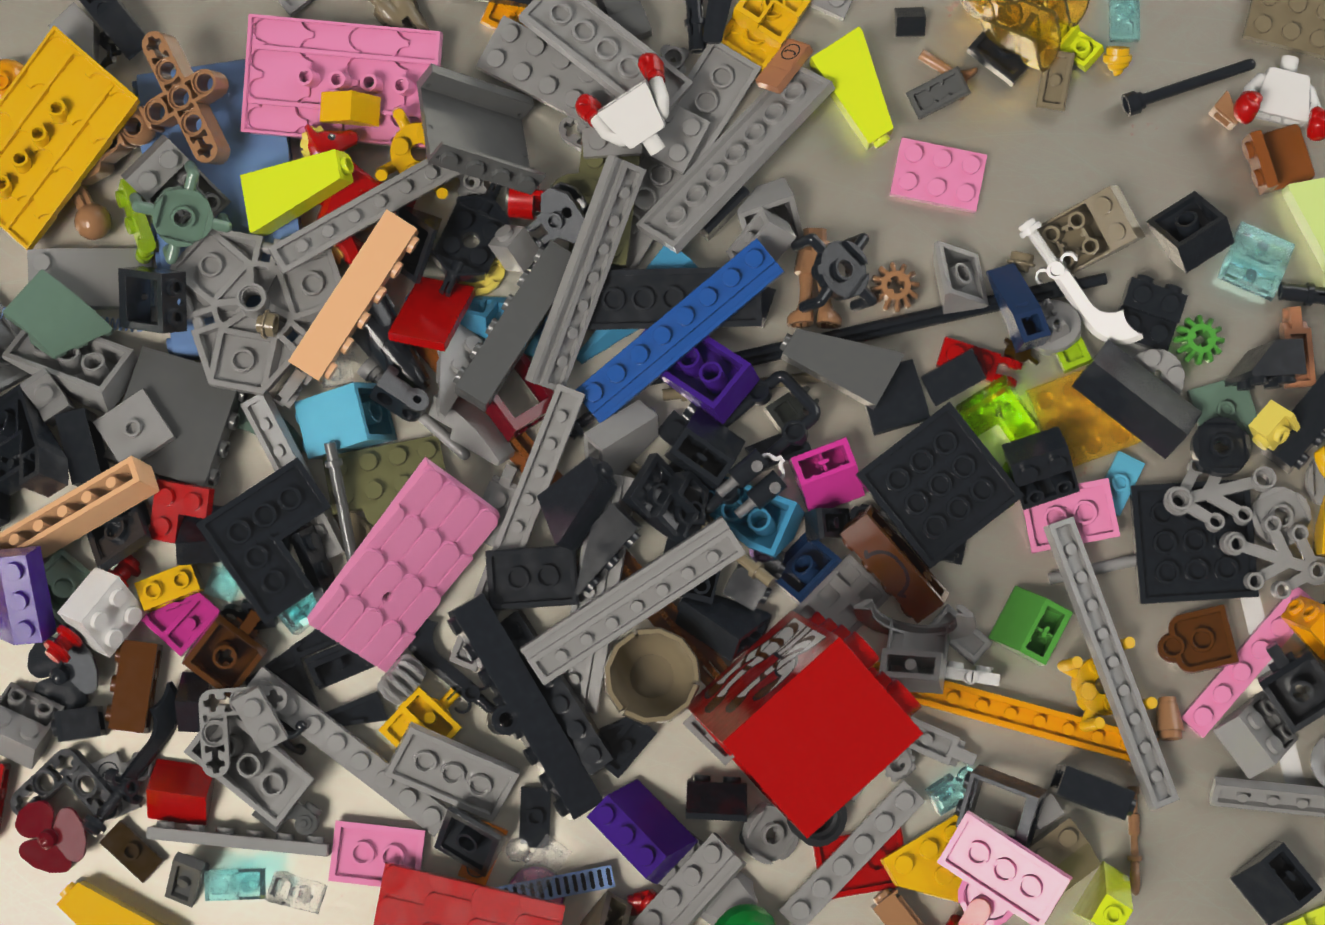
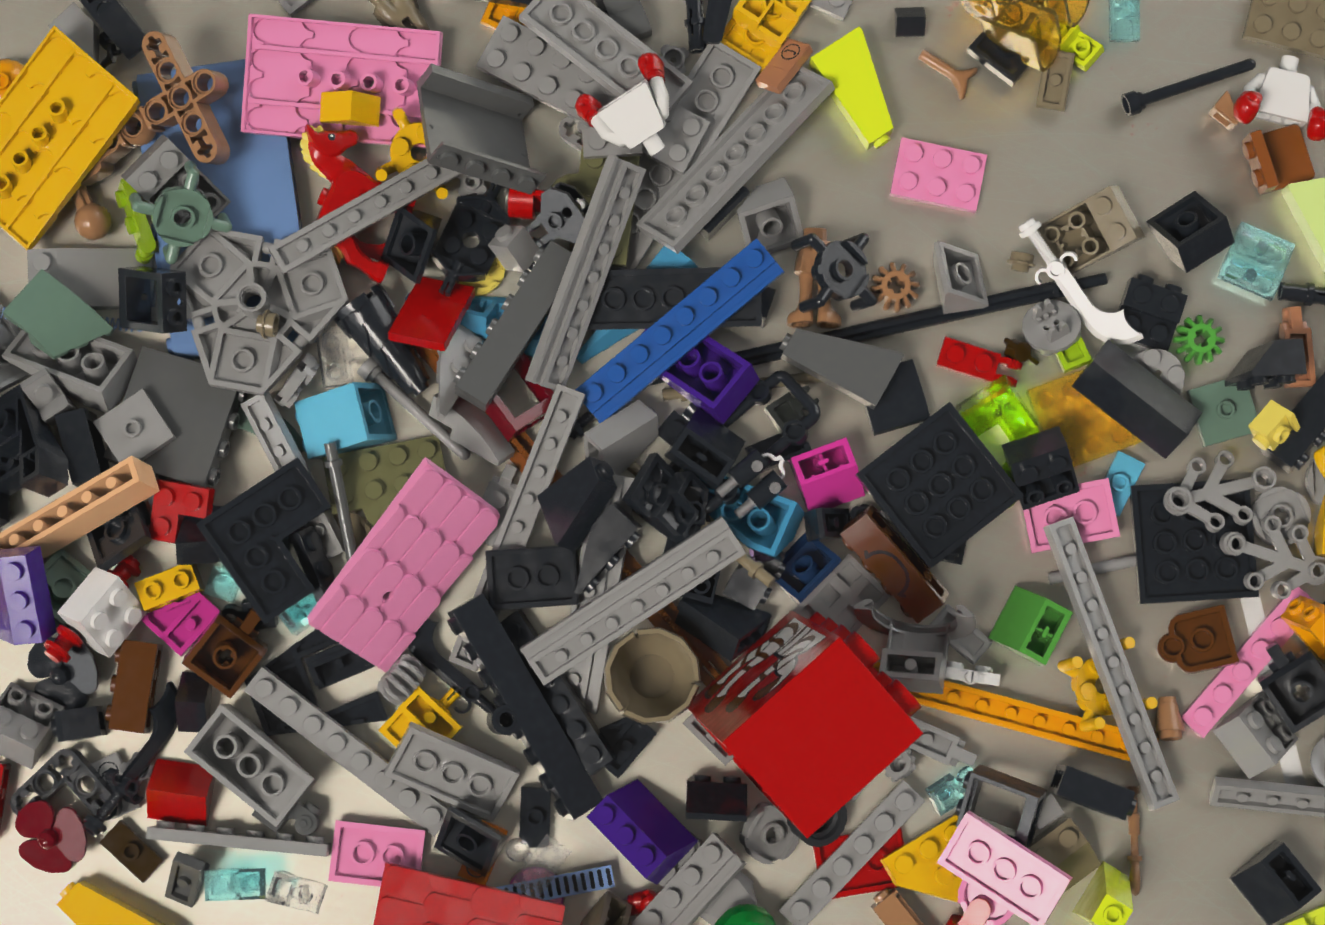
(220, 718): light grey beam -> none
(259, 718): light grey plate -> none
(292, 188): neon yellow slope -> none
(300, 748): black piece -> none
(354, 296): light nougat brick -> none
(399, 396): black leg -> none
(770, 230): light grey brick -> none
(938, 92): dark grey plate -> none
(954, 377): black slope -> none
(1019, 308): dark blue slope -> none
(1117, 58): yellow plate -> none
(1208, 459): black plate -> none

